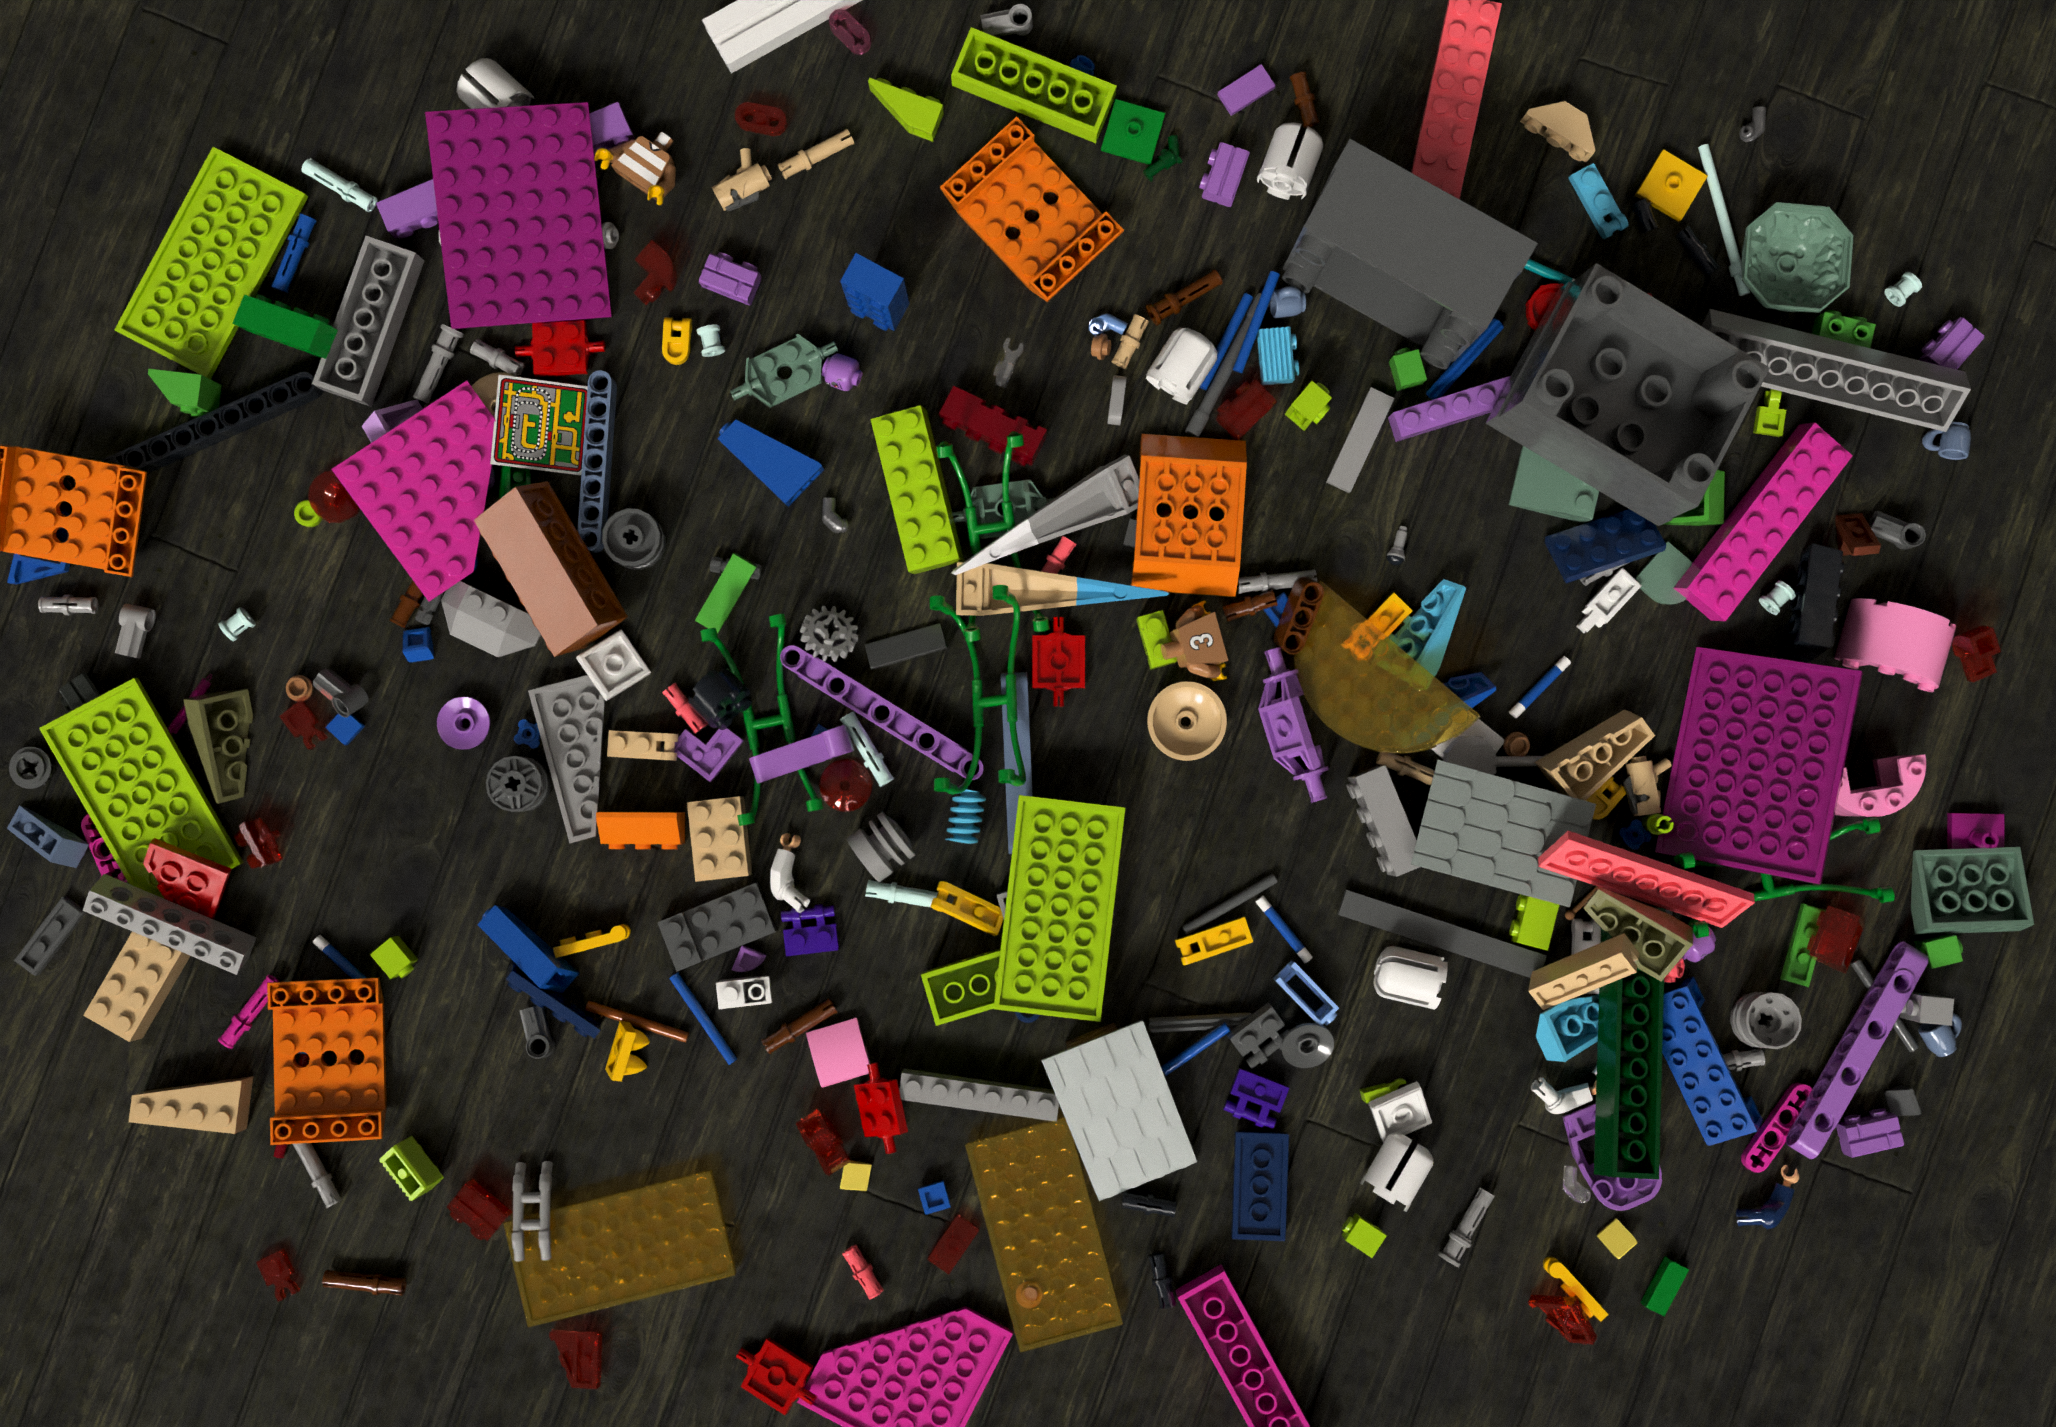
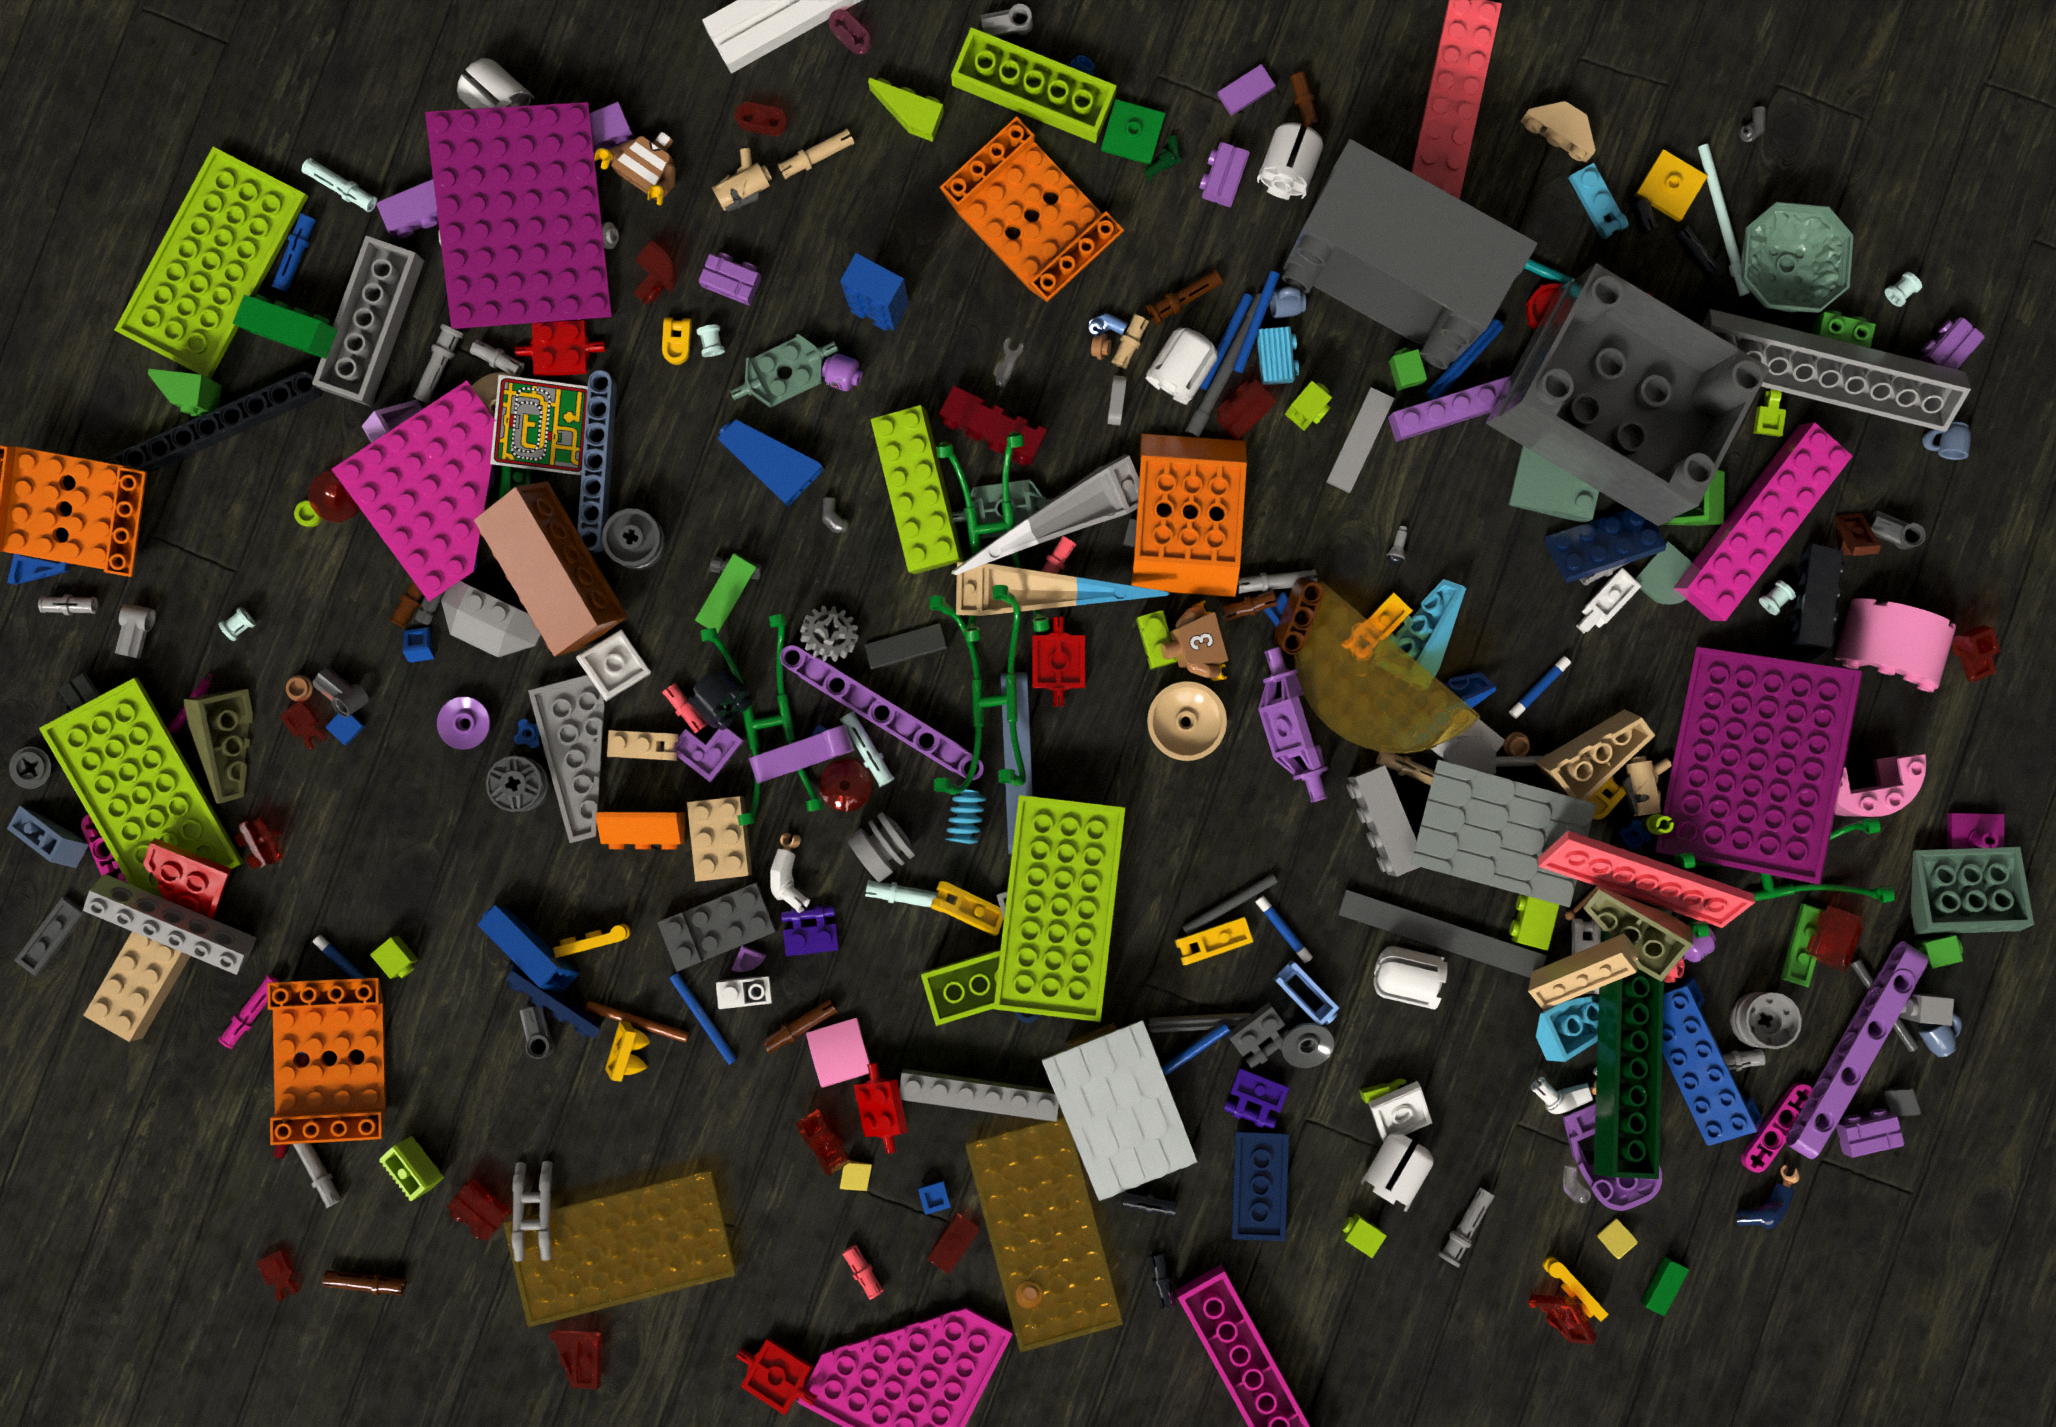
(202, 1106): tan wedge -> none

